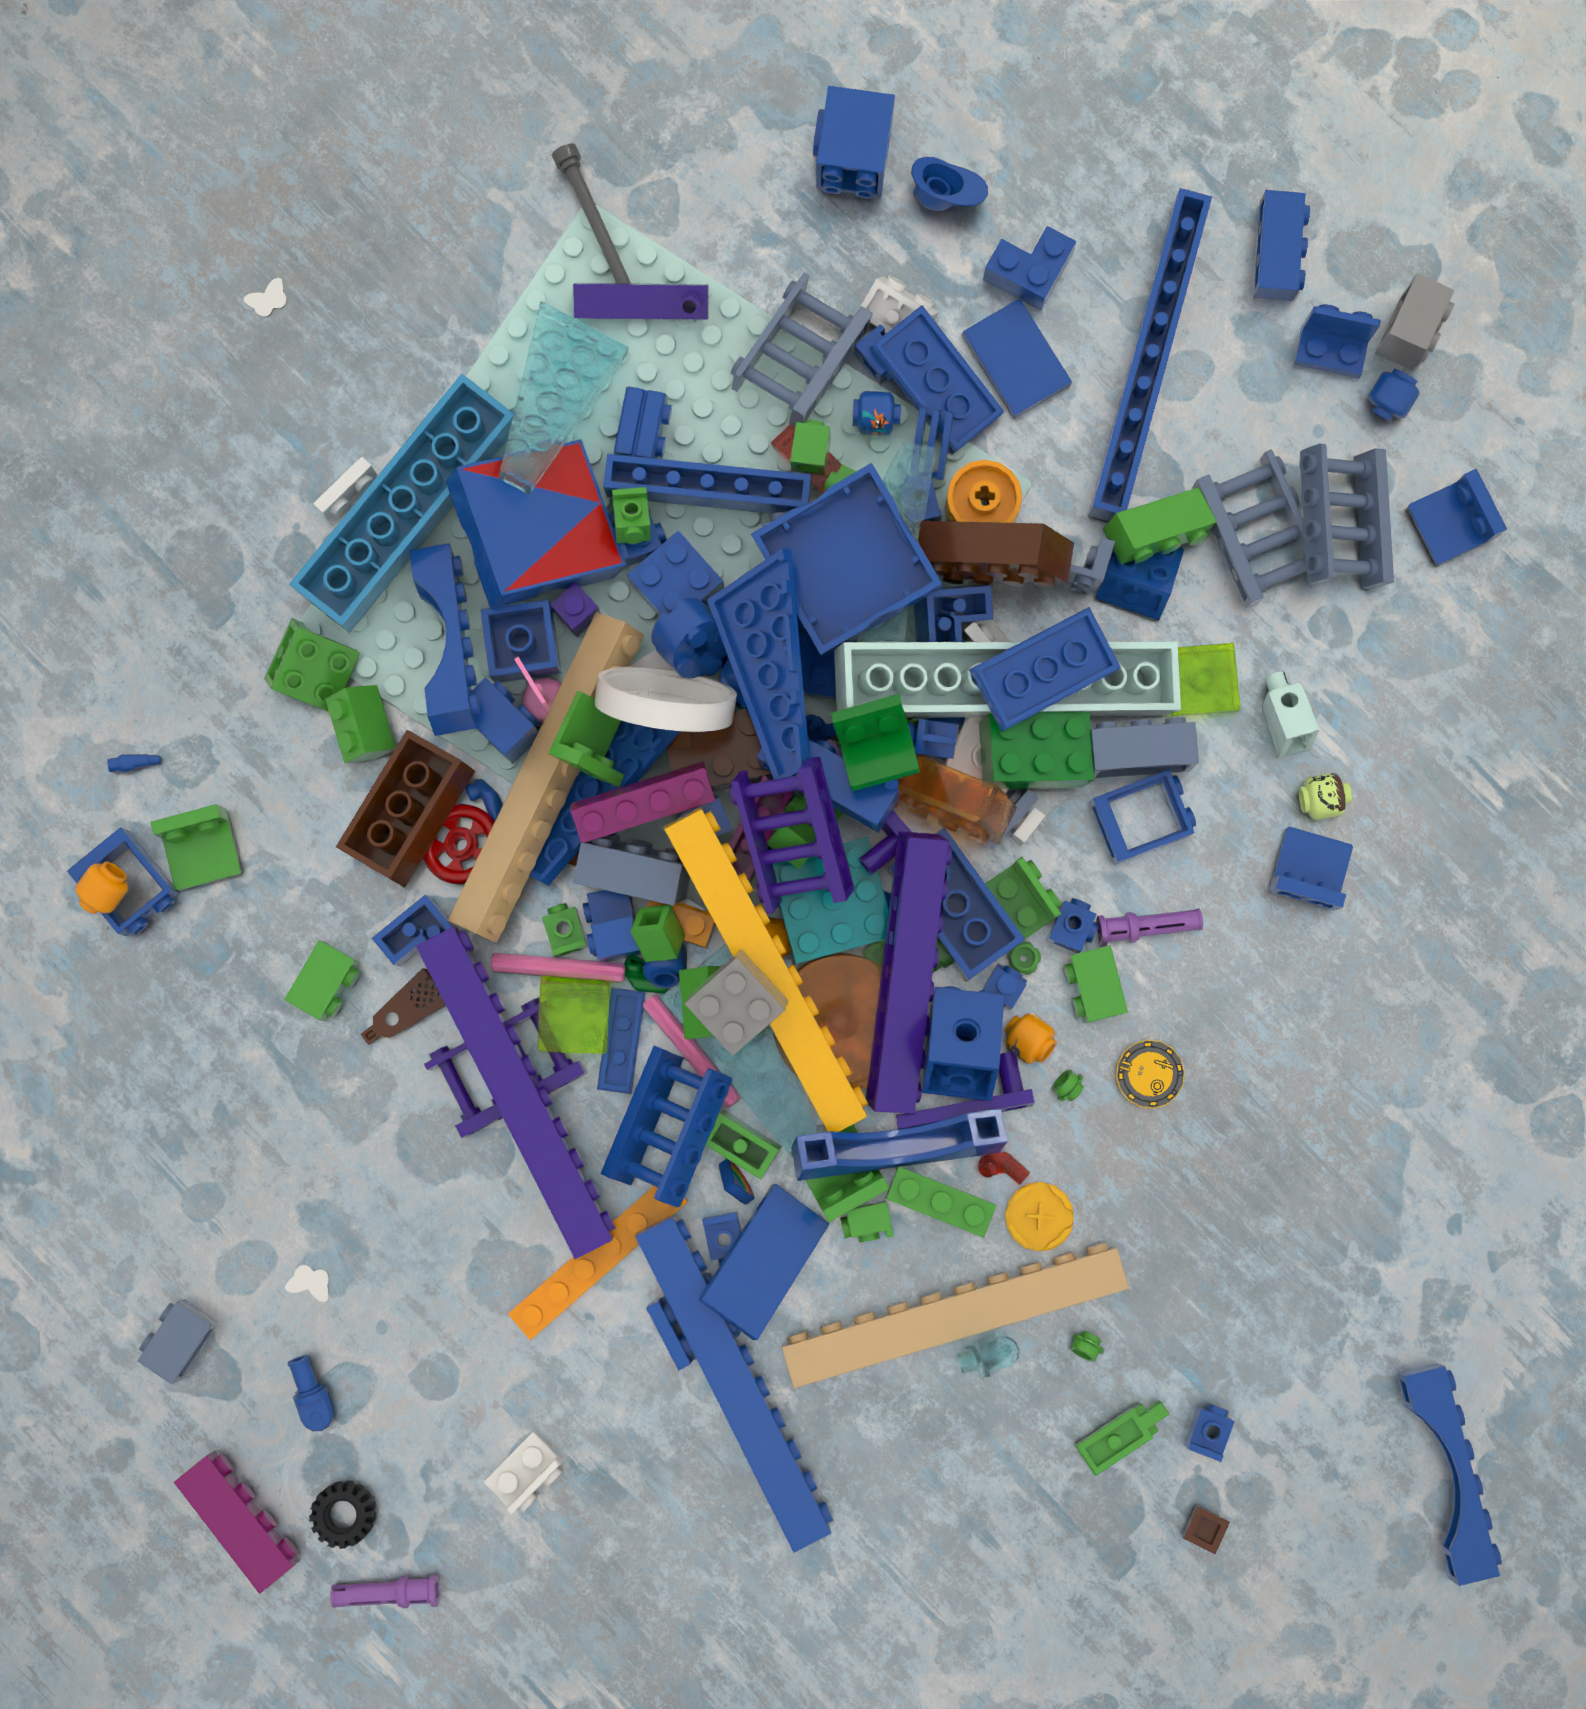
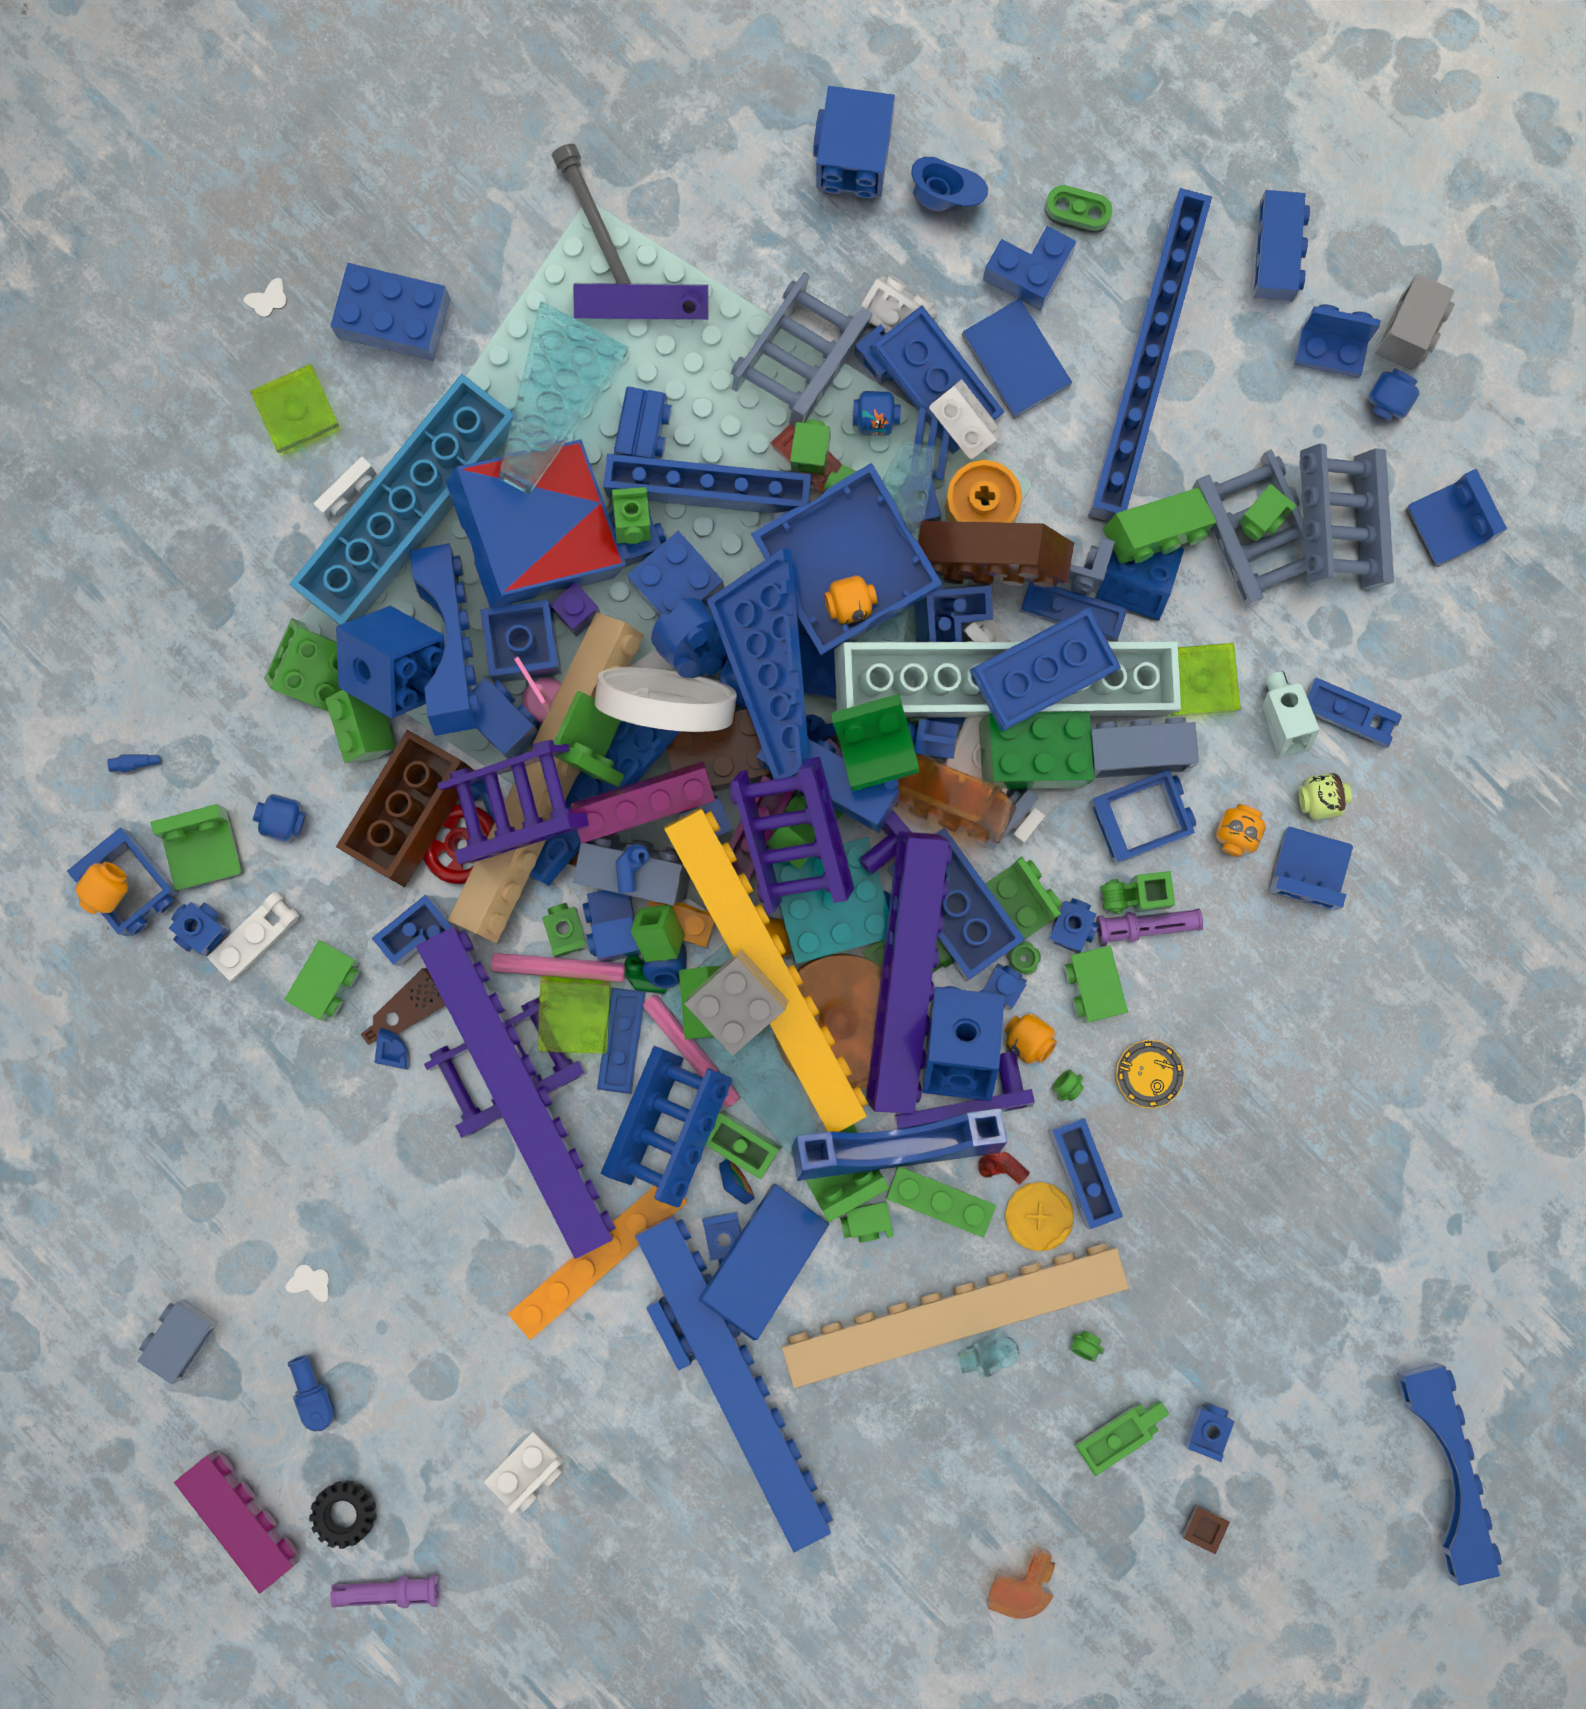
(208, 932): none -> blue brick
(253, 937): none -> white plate
(279, 818): none -> blue head
(294, 408): none -> clear neon green plate
(388, 660): none -> blue brick
(390, 311): none -> blue brick
(391, 1050): none -> blue tile
(534, 828): none -> dark purple fence
(628, 864): none -> blue arm
(850, 600): none -> light orange head
(966, 419): none -> white bracket
(1019, 1596): none -> clear orange brick
(1058, 603): none -> blue tile
(1079, 205): none -> bright green plate
(1085, 1173): none -> blue brick
(1145, 893): none -> bright green brick
(1241, 830): none -> light orange head
(1265, 513): none -> bright green brick
(1352, 712): none -> blue plate

